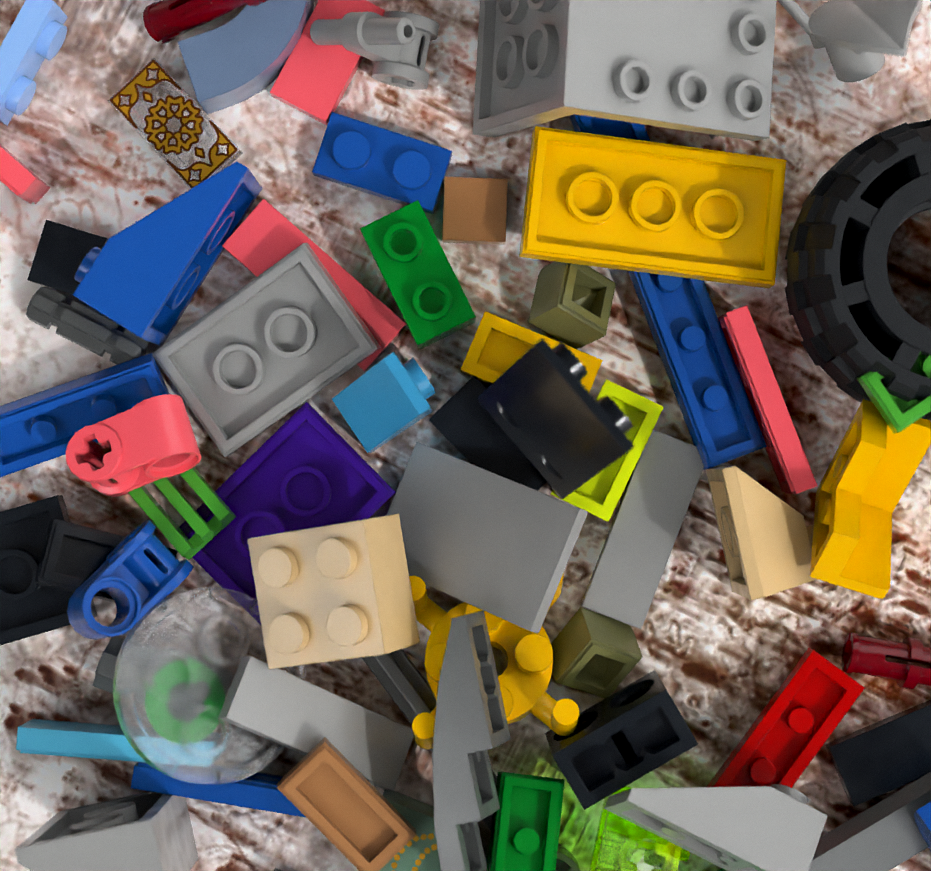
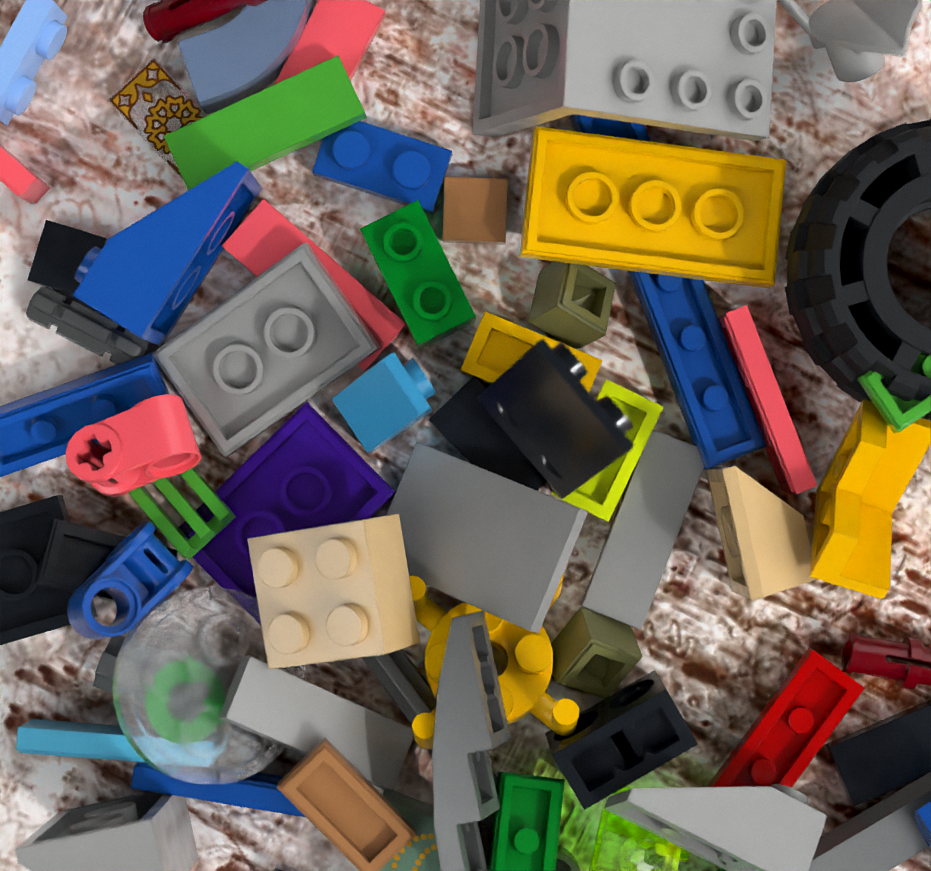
(267, 123): none -> bright green tile
(394, 41): light grey piece -> none

